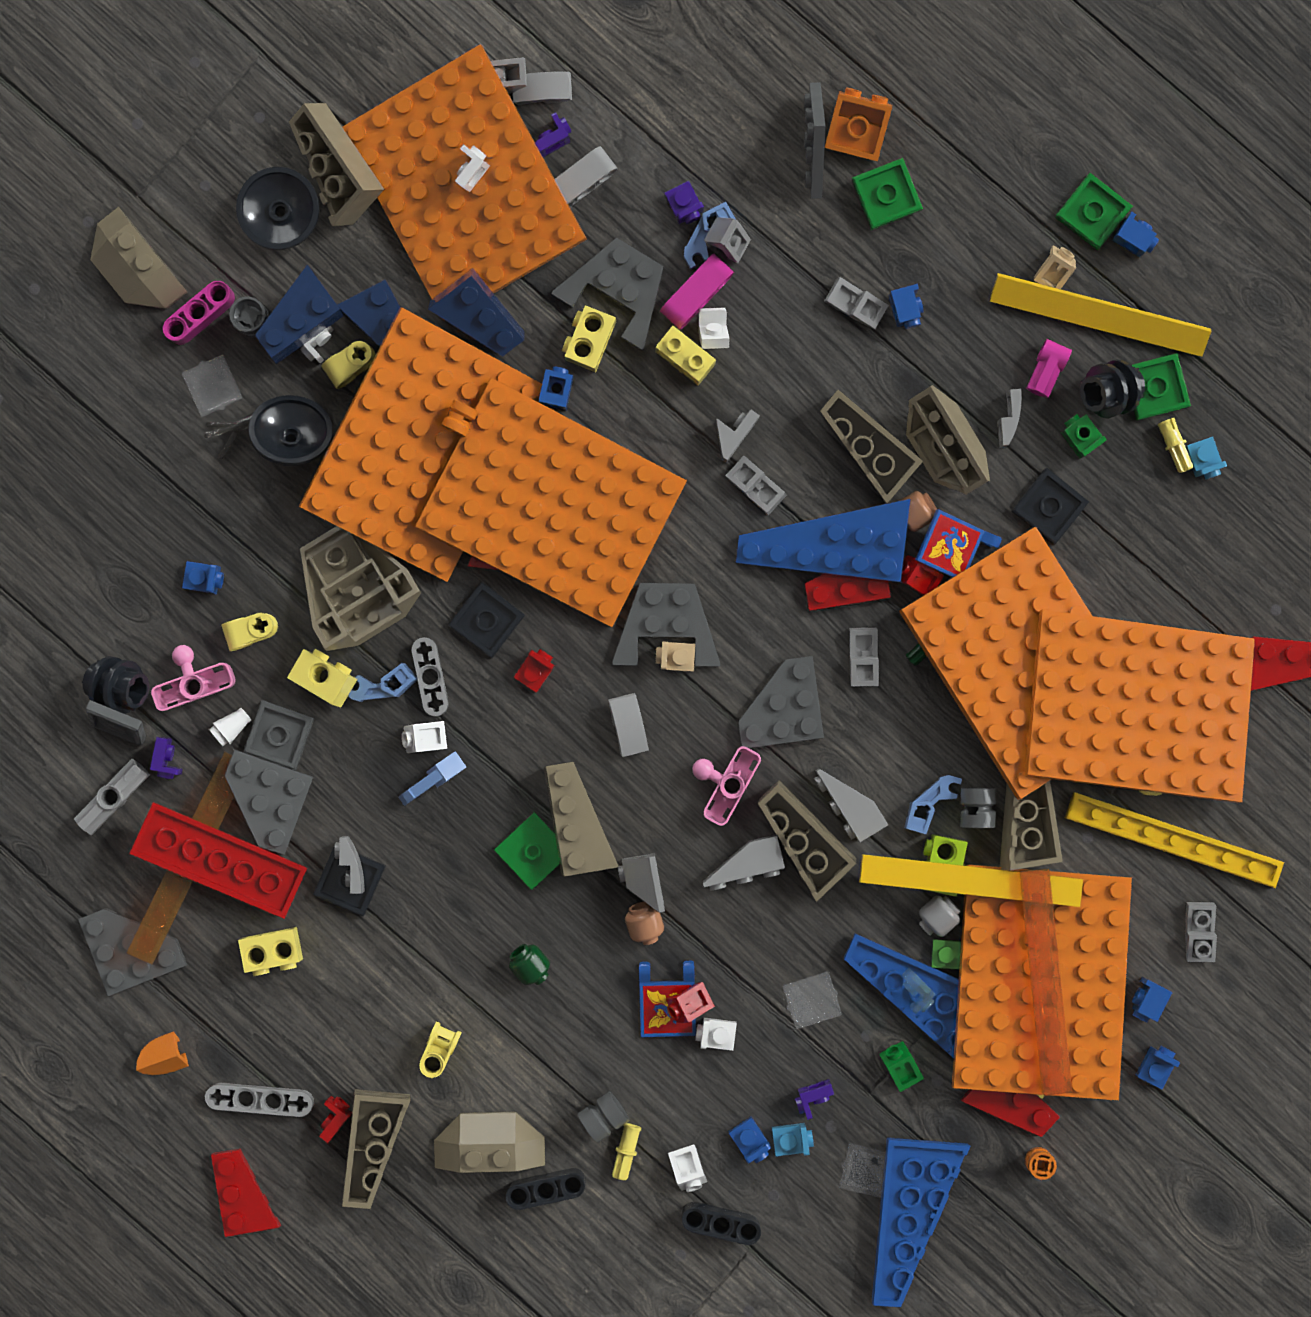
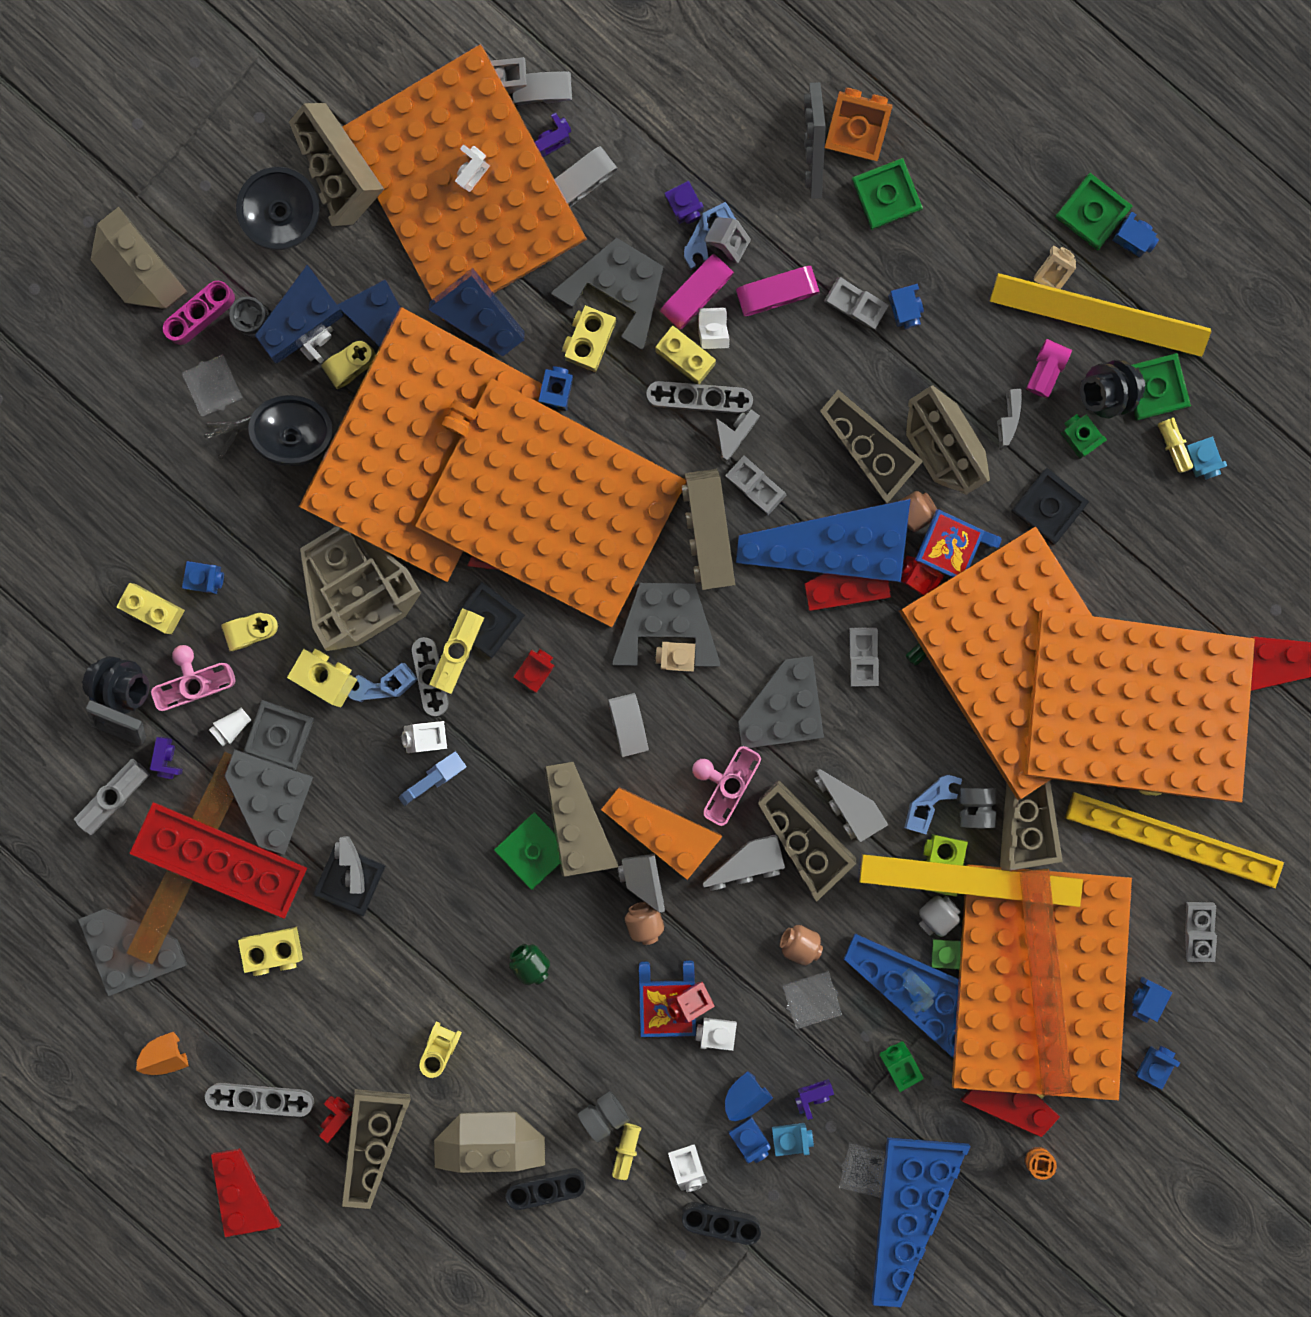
(150, 608): none -> light yellow brick
(463, 633): none -> light yellow piece
(668, 835): none -> orange wedge
(699, 402): none -> light grey beam
(709, 529): none -> dark tan wedge
(745, 1098): none -> blue brick
(777, 290): none -> dark pink beam
(801, 945): none -> nougat head

